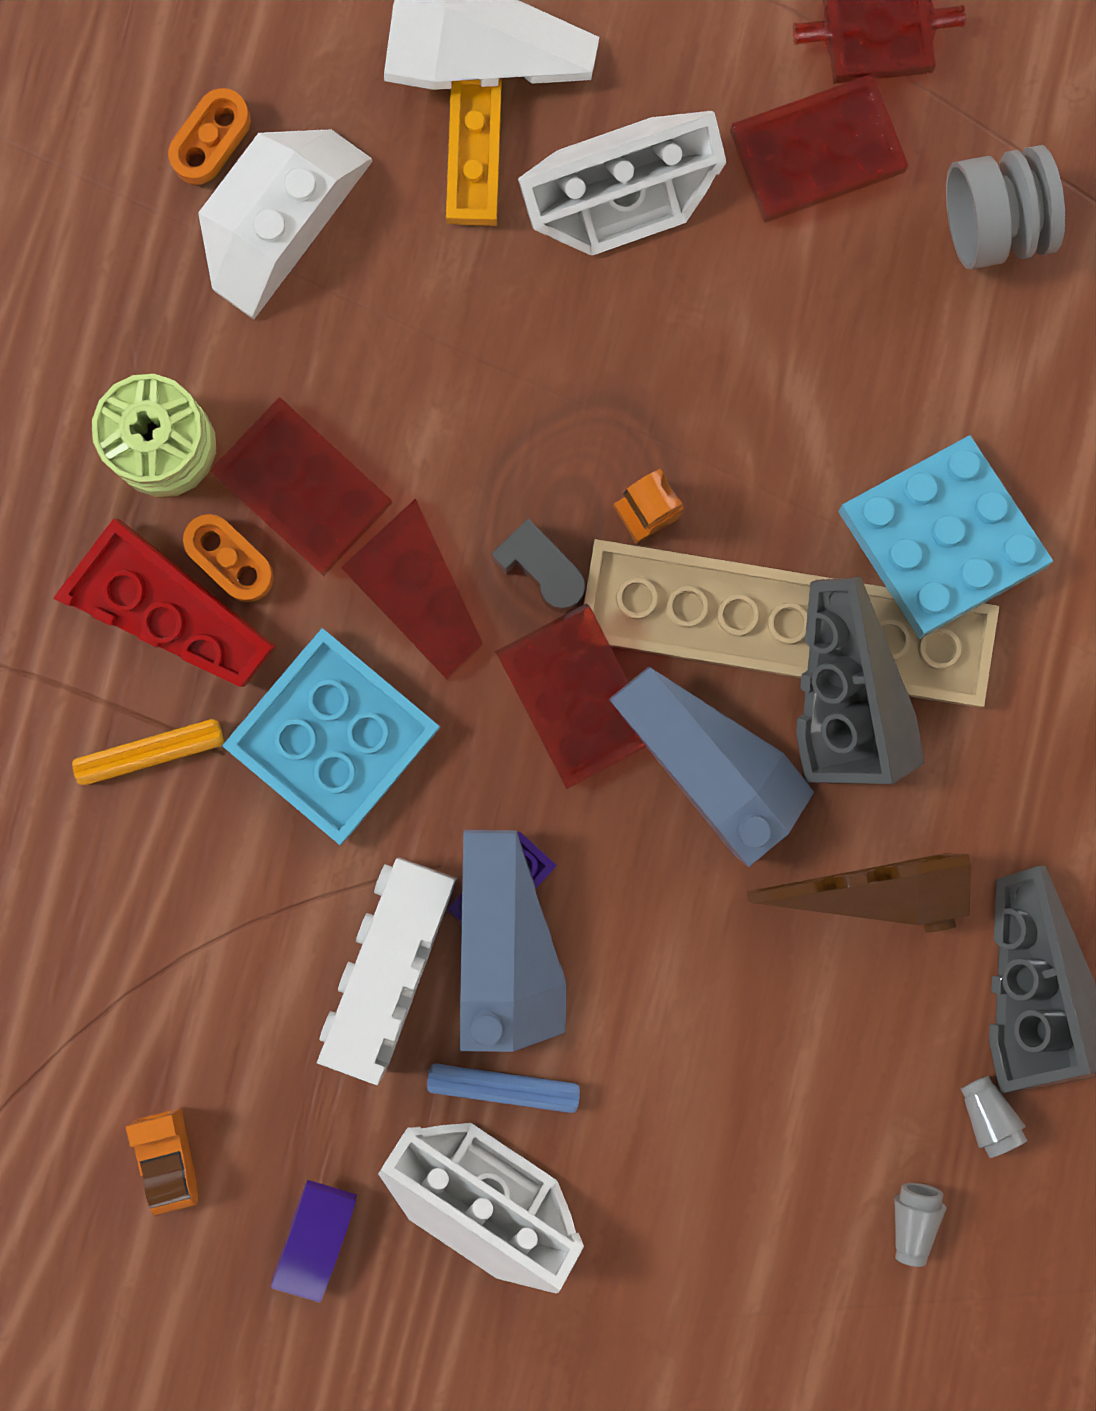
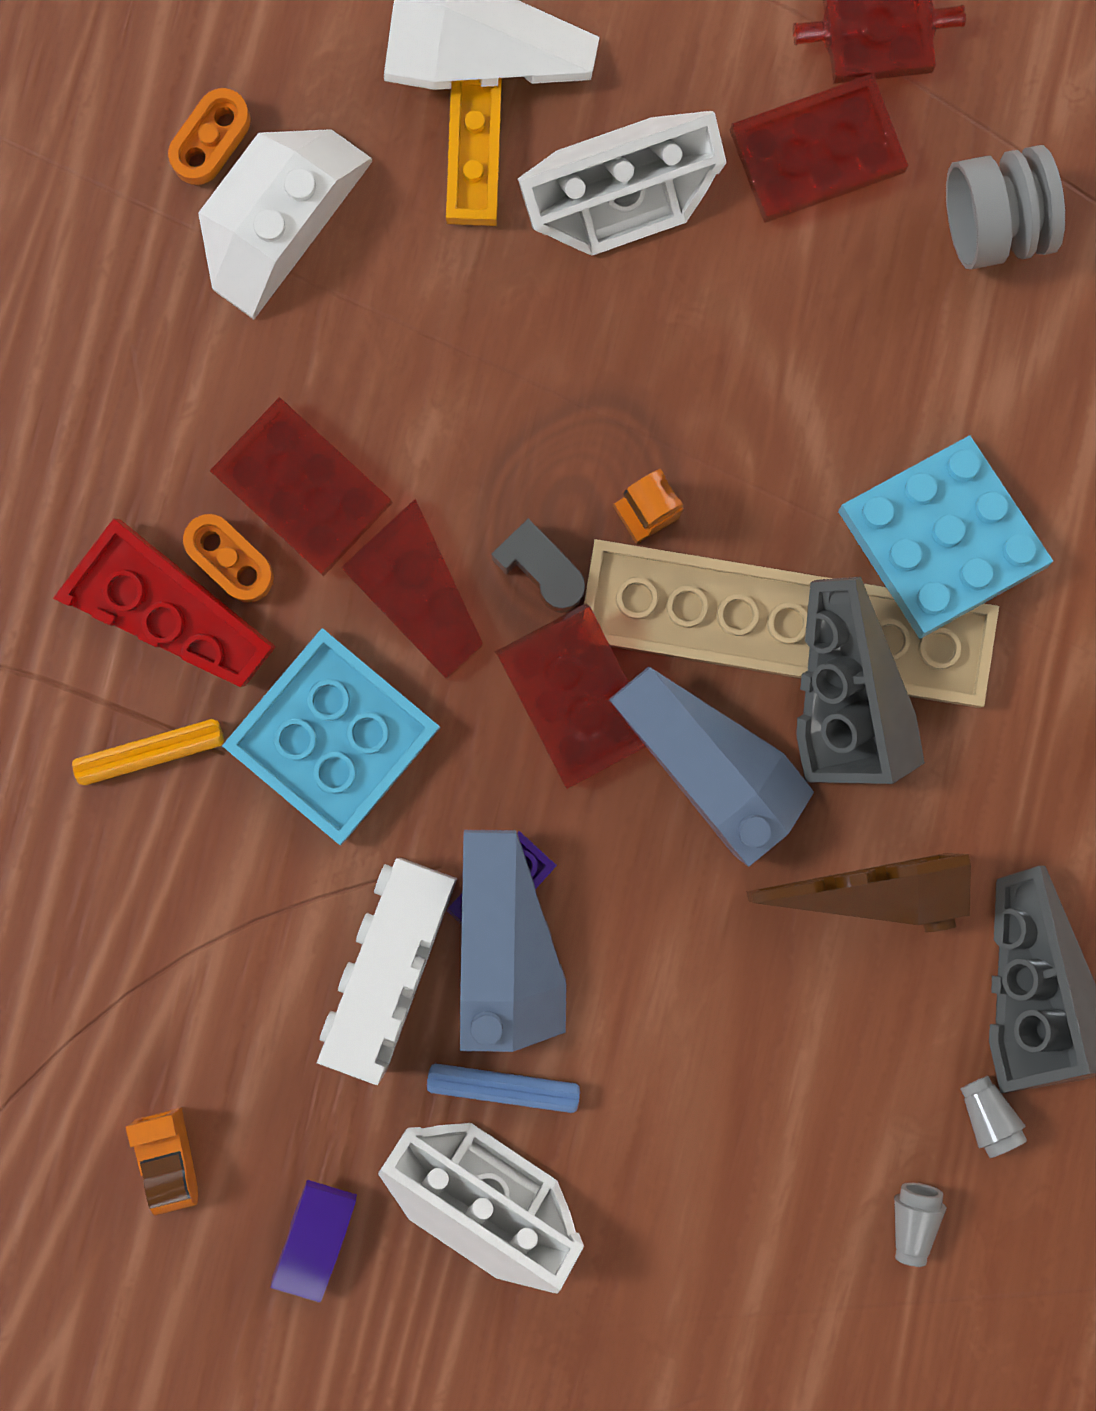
(179, 449): yellowish green wheel -> none

